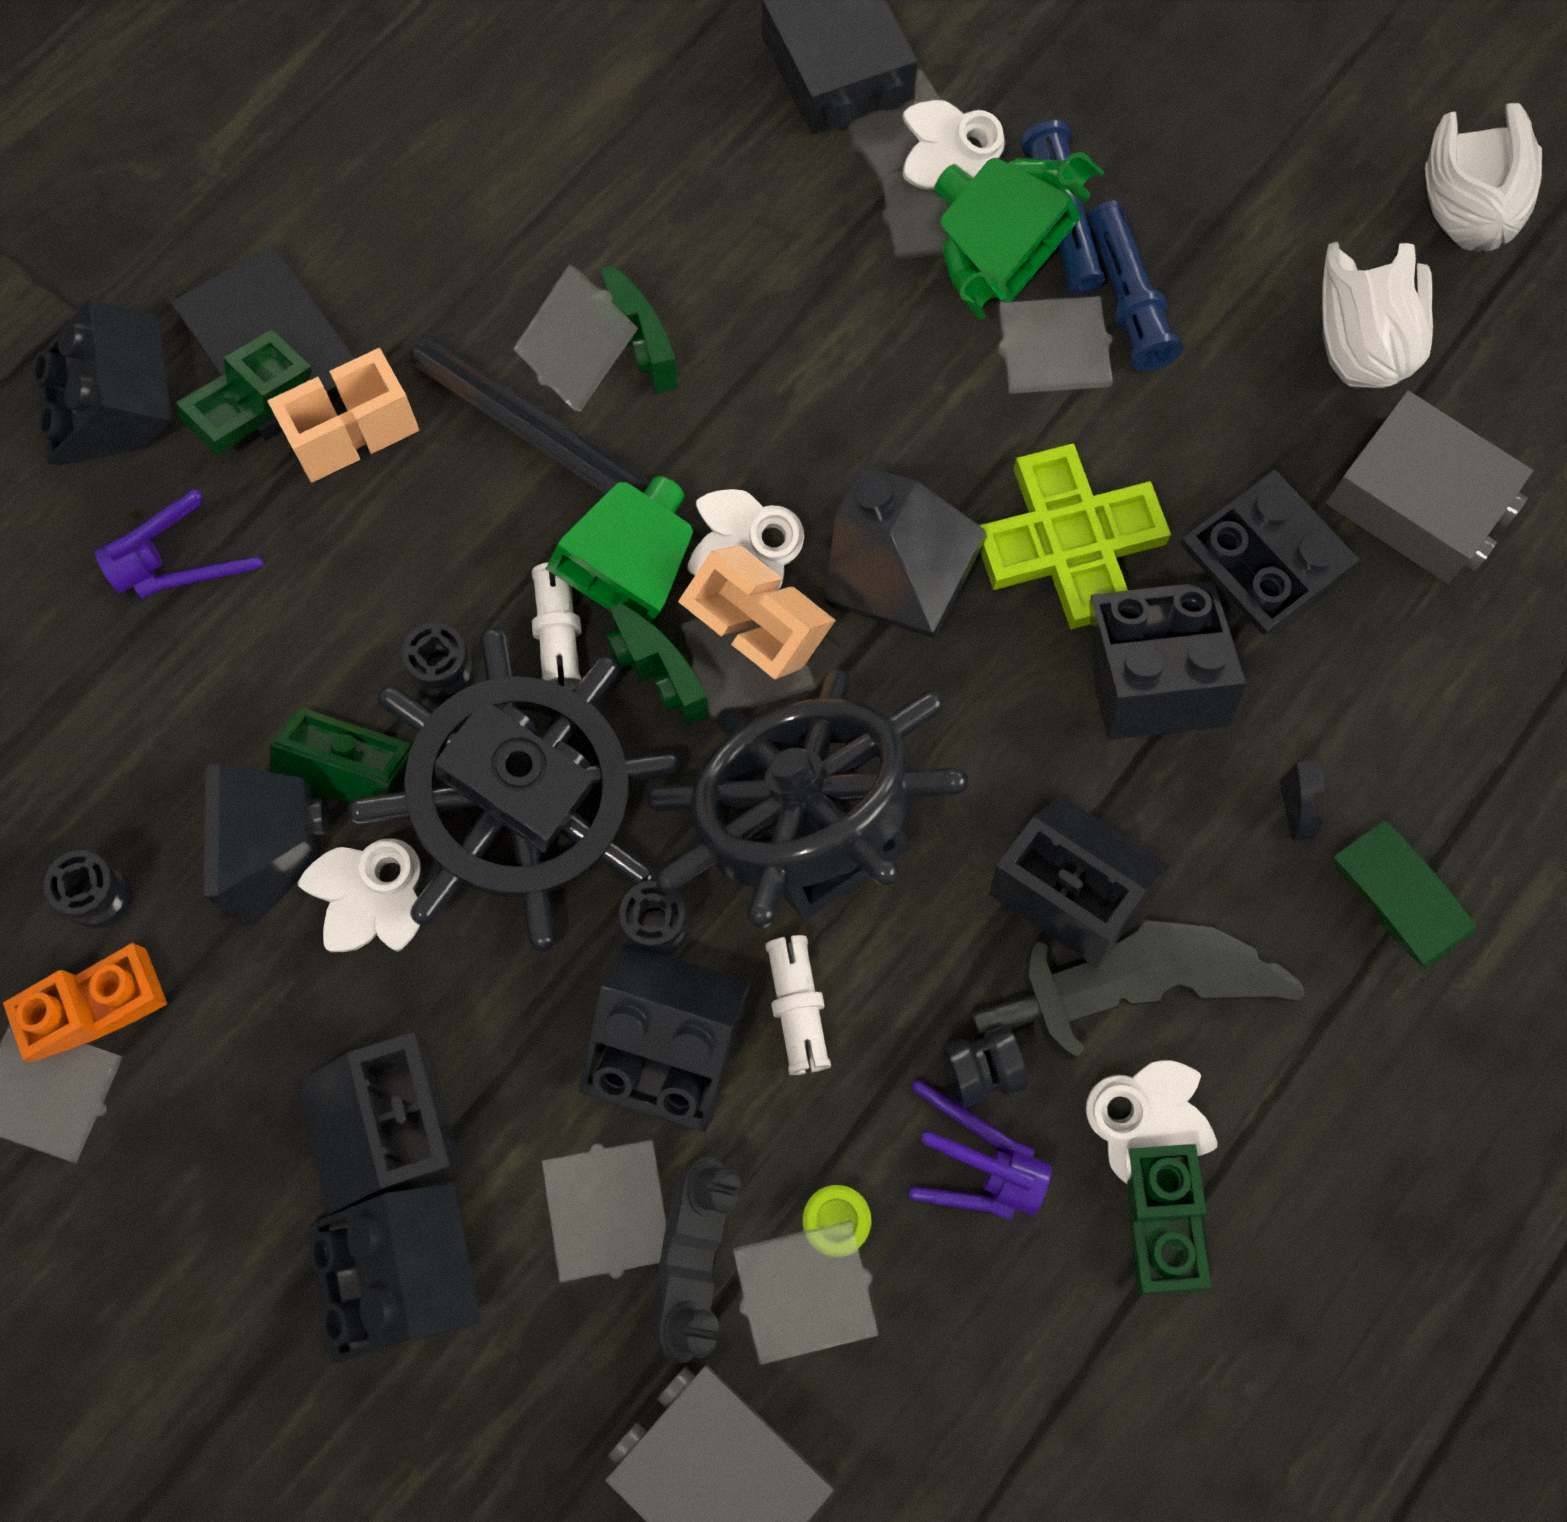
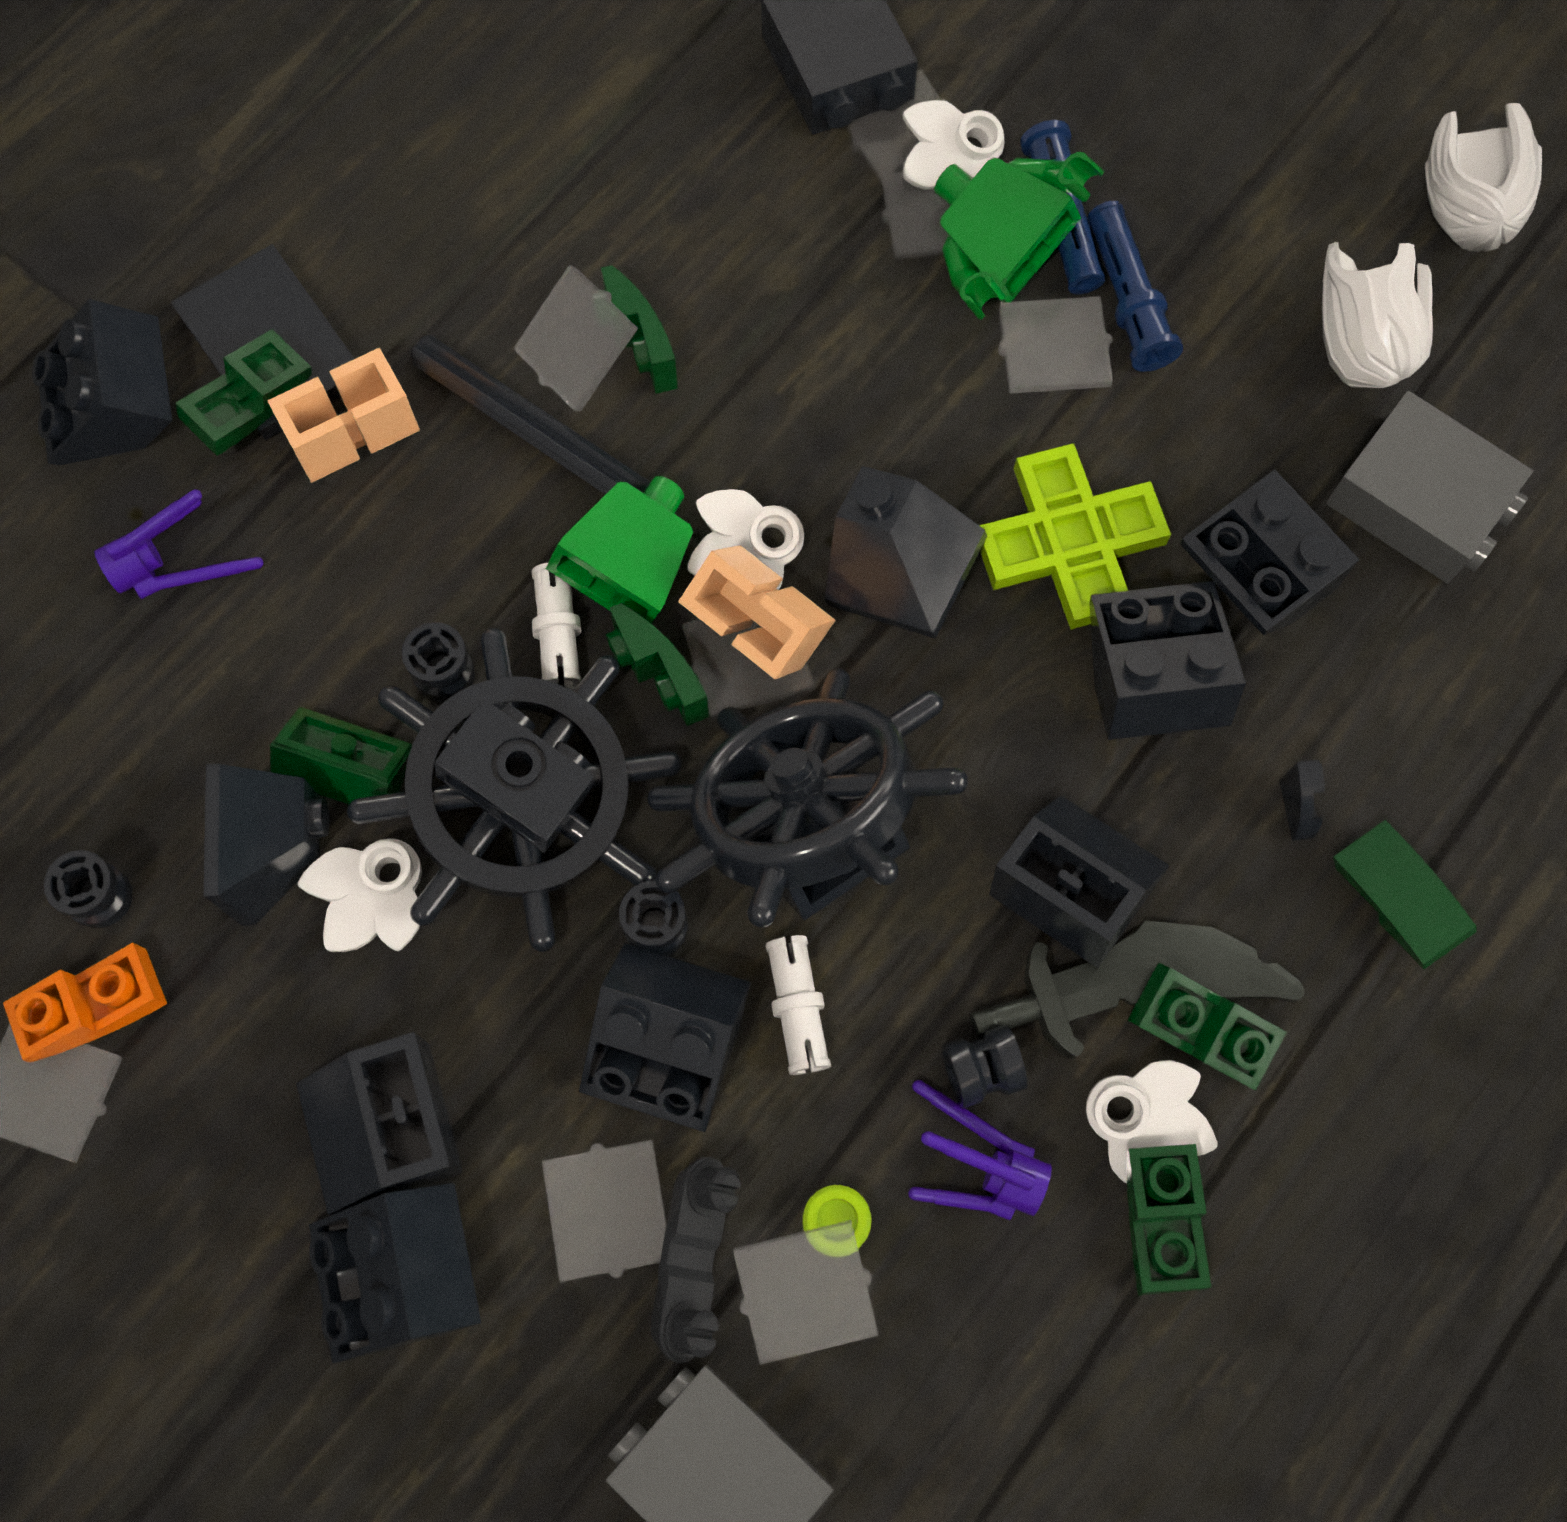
(1207, 1026): none -> dark green slope

